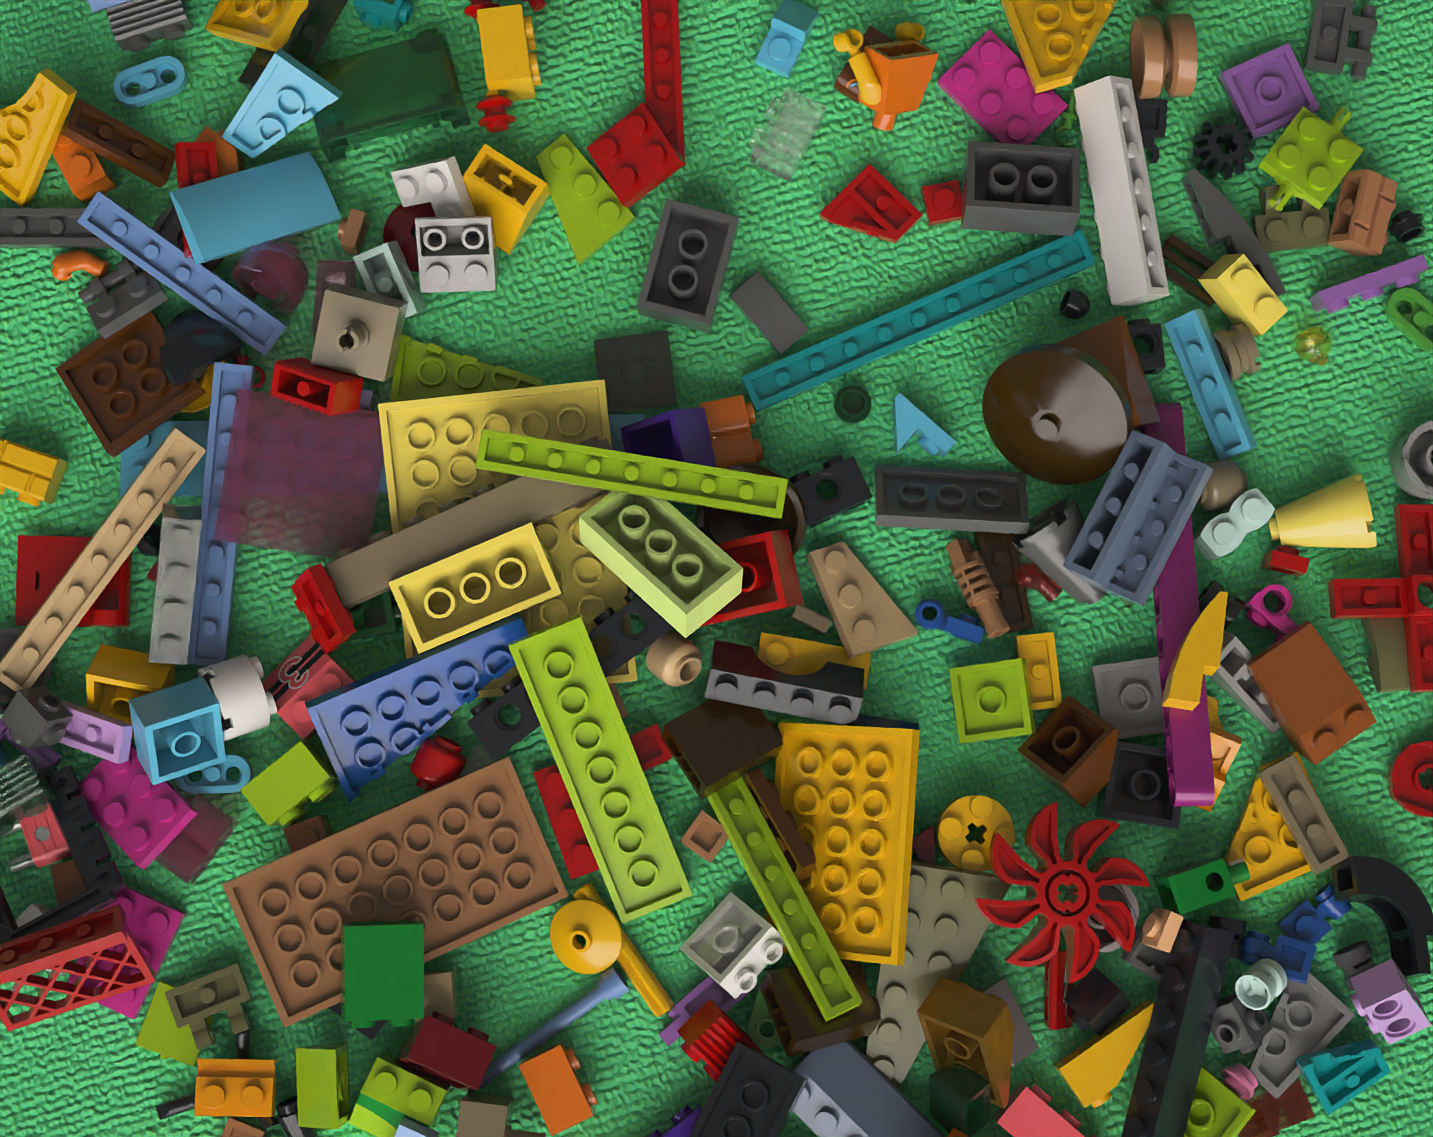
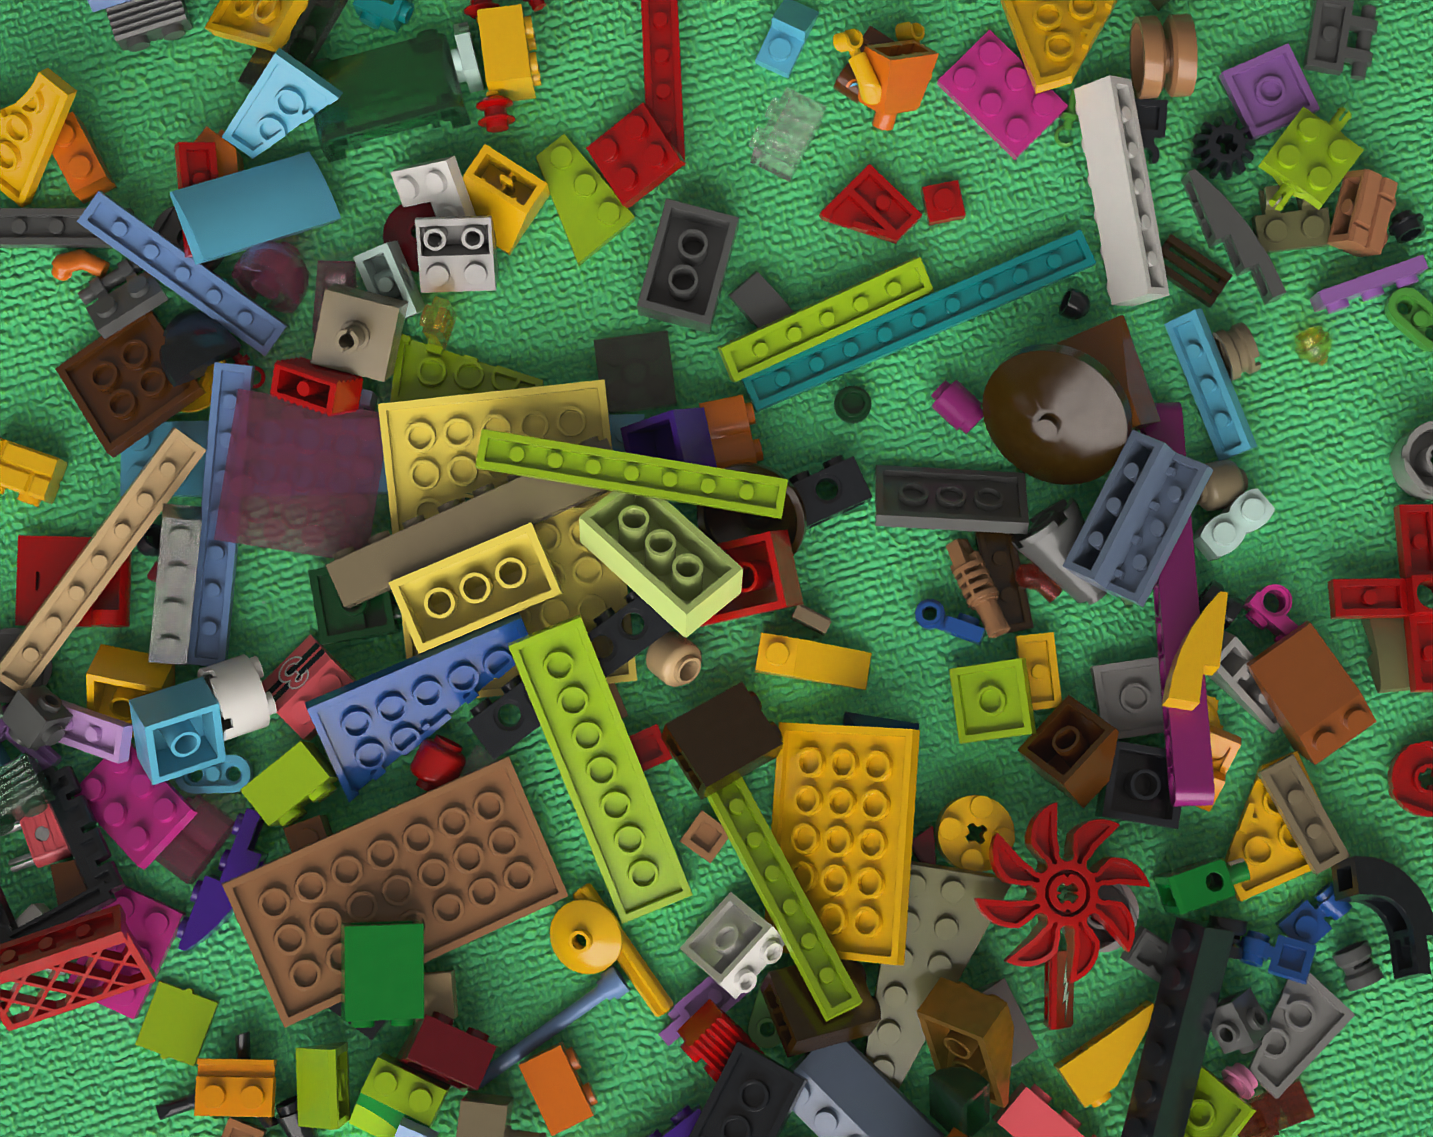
(118, 143): reddish brown plate -> none
(151, 81): medium azure plate -> none
(208, 996): olive plate -> none
(210, 901): none -> dark purple slope
(323, 609): red plate -> none
(353, 231): medium nougat plate -> none
(438, 321): none -> clear yellow plate
(465, 58): none -> light aqua wing
(565, 822): red plate -> none
(743, 679): black arch -> none
(782, 824): reddish brown plate -> none
(825, 319): none -> lime plate
(856, 602): tan wing -> none
(910, 421): medium azure slope -> none
(957, 405): none -> magenta brick
(1020, 188): dark grey brick -> none
(1096, 1002): black brick -> none
(1154, 361): black brick -> none
(1161, 929): light nougat plate -> none
(1242, 293): light yellow brick -> none
(1261, 984): light aqua wheel -> none
(1285, 561): red plate -> none
(1327, 518): light yellow cone -> none
(1342, 1072): teal wing -> none
(1388, 1002): lavender brick -> none

